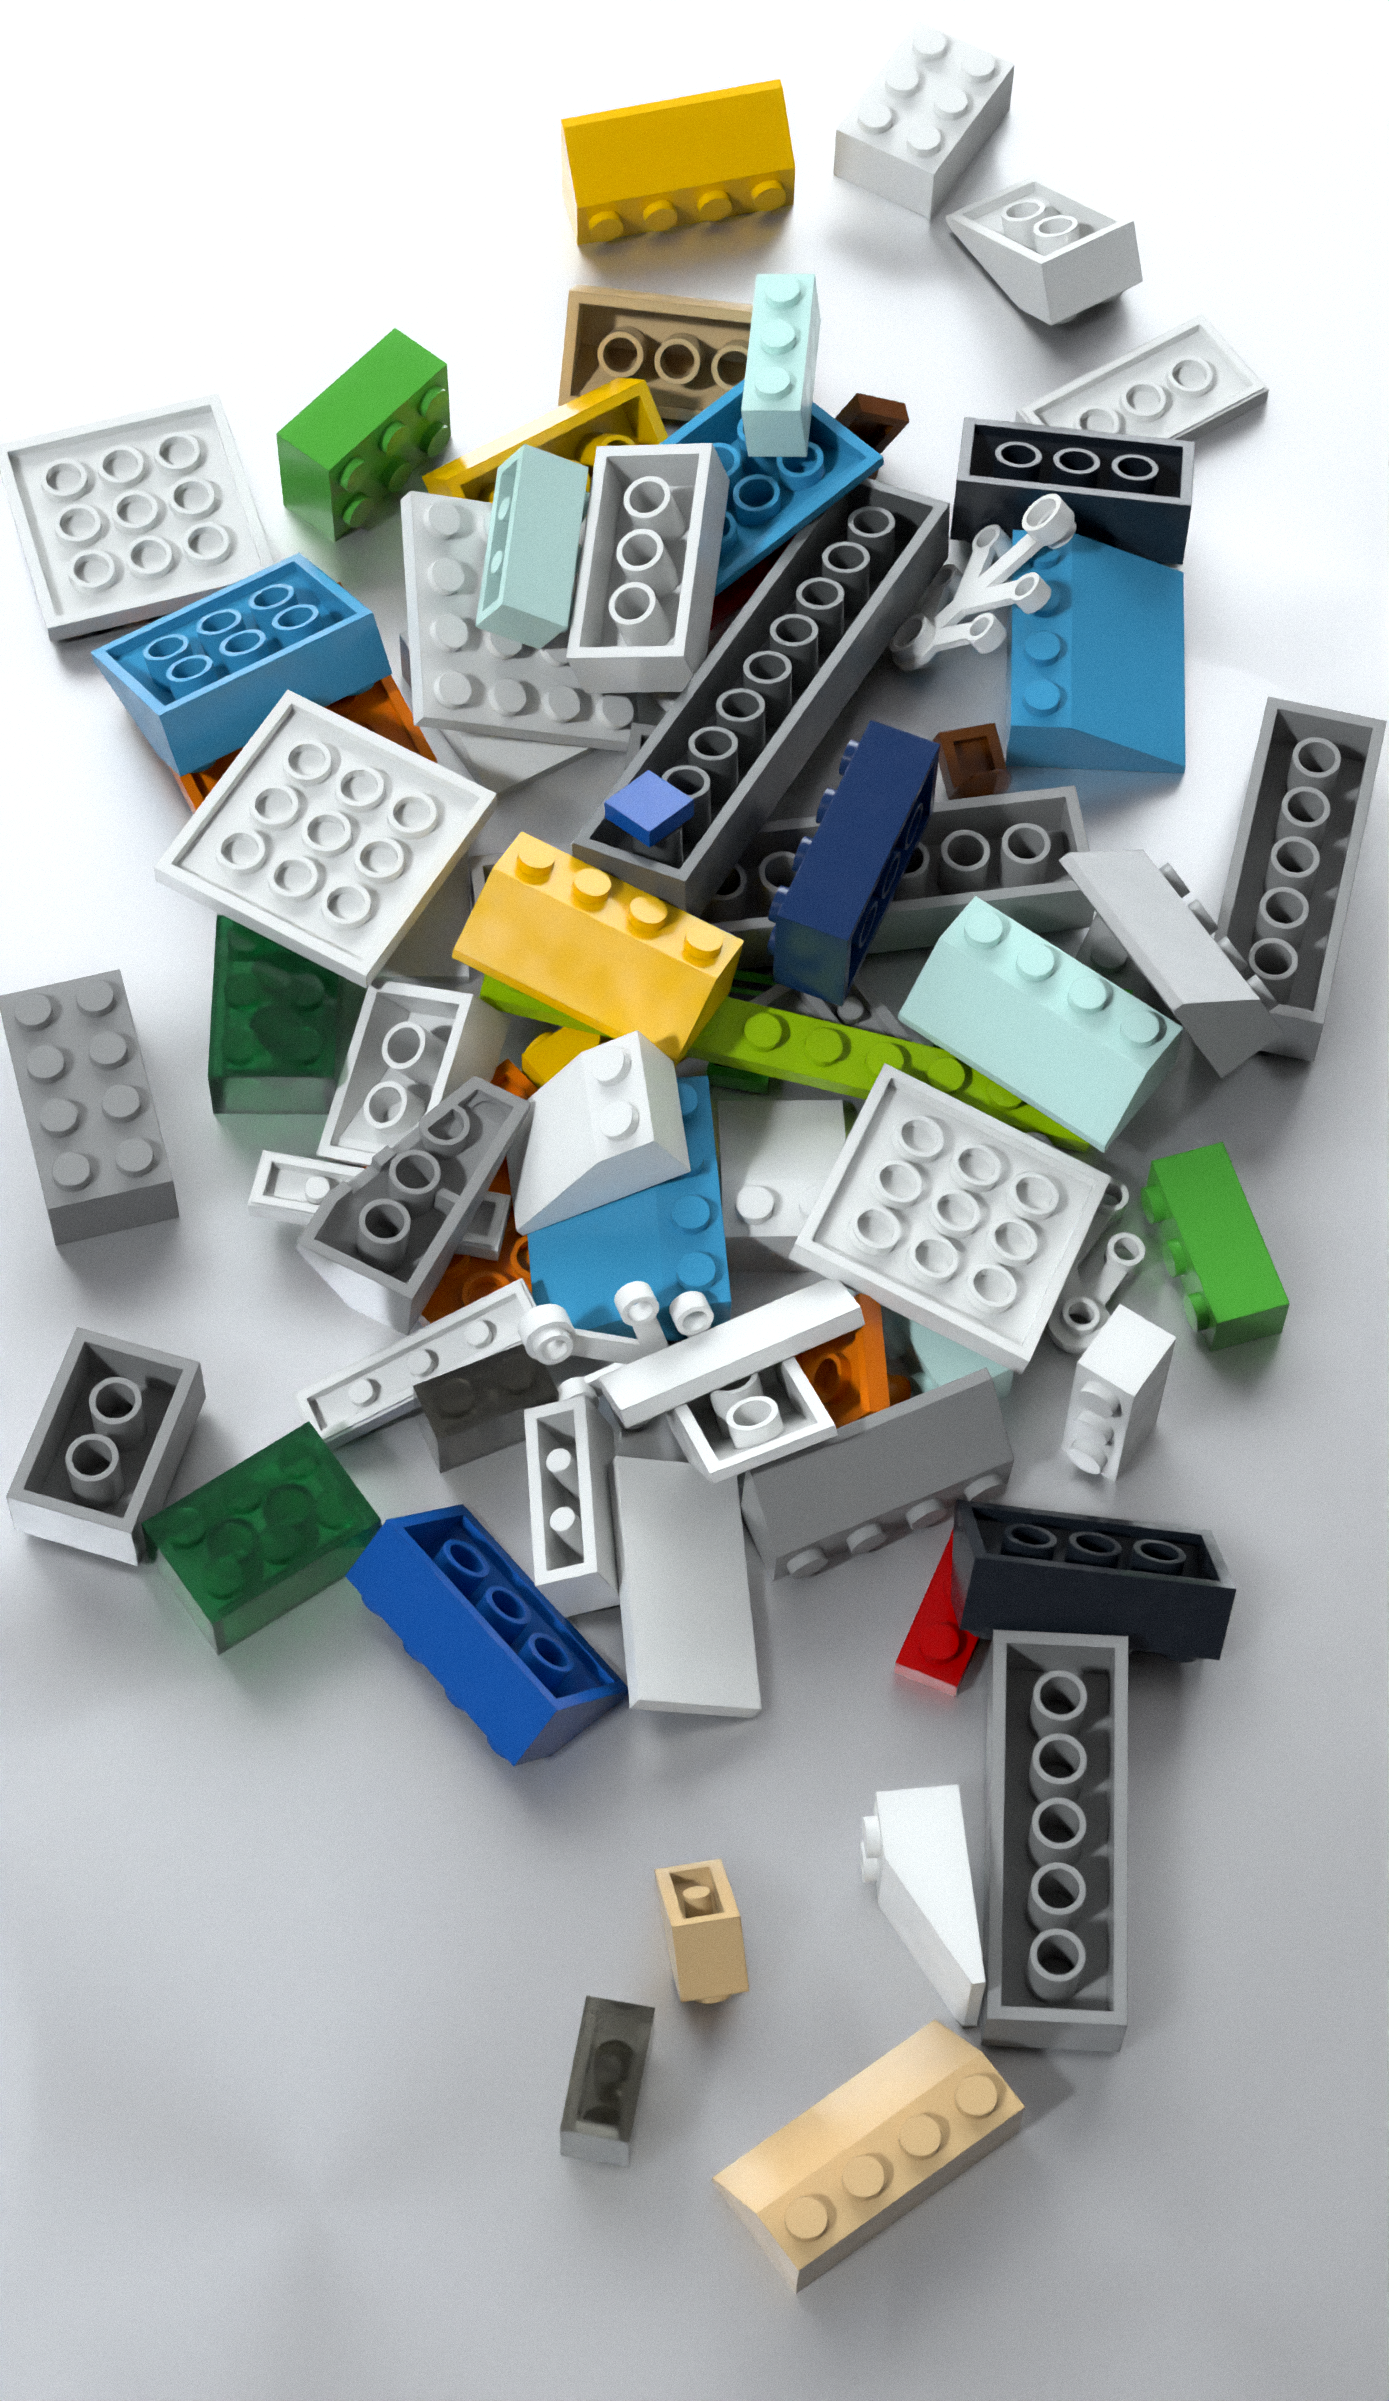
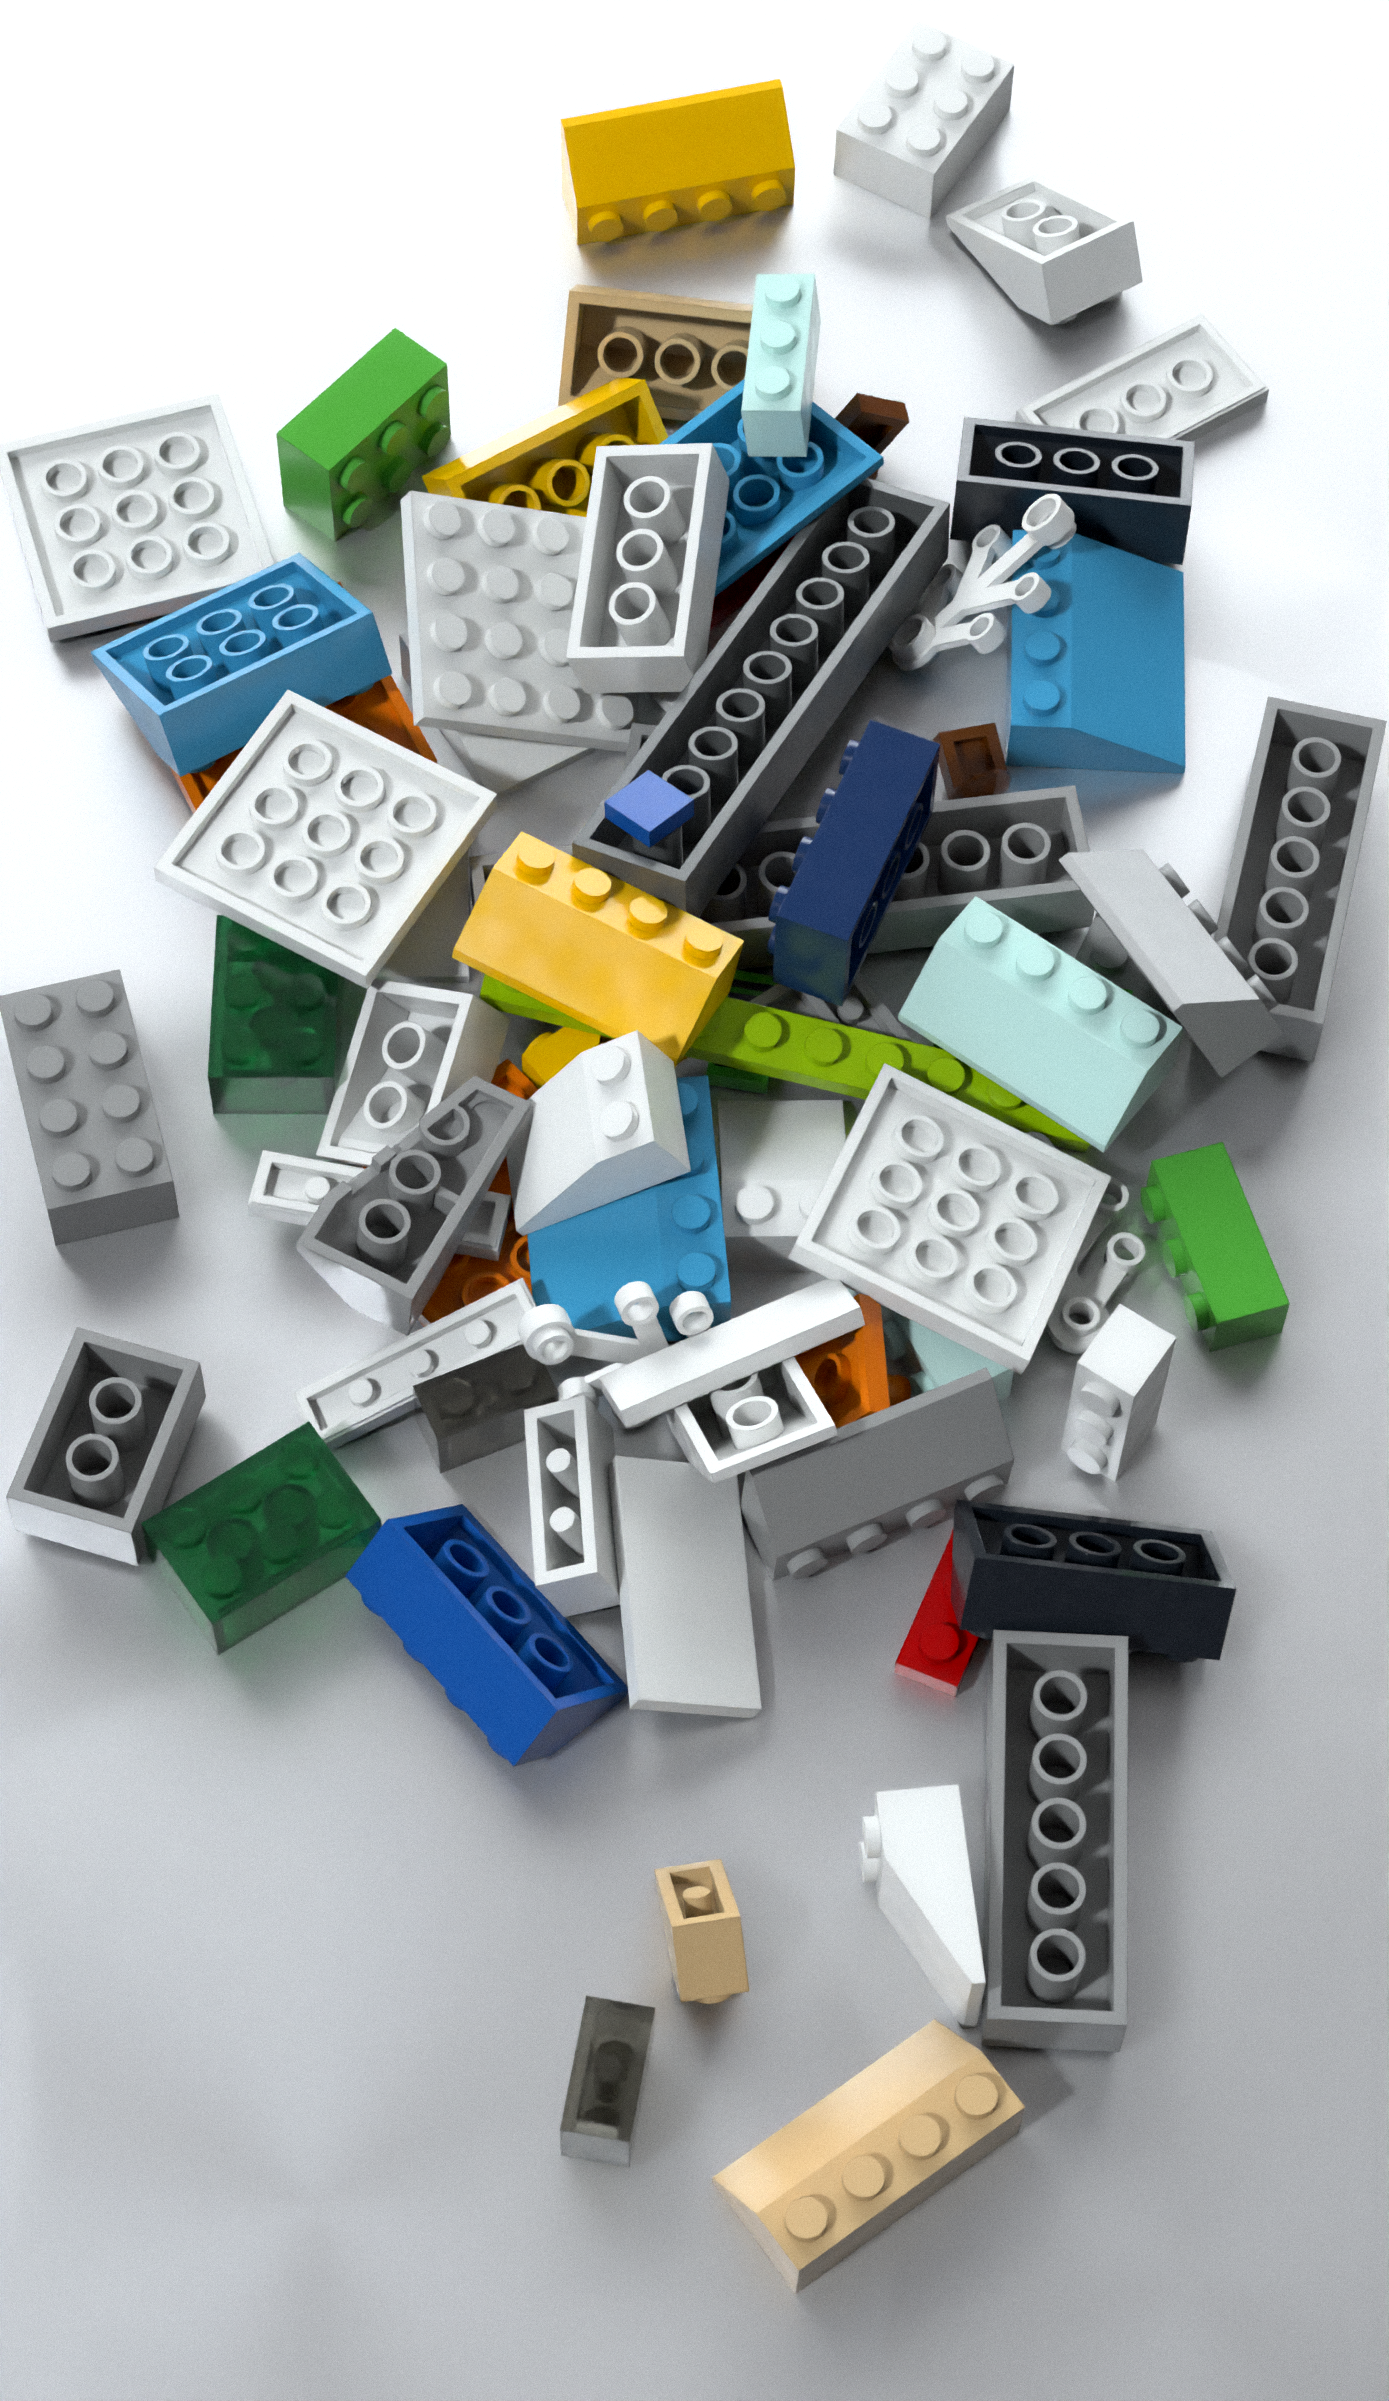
(533, 547): light aqua brick -> none

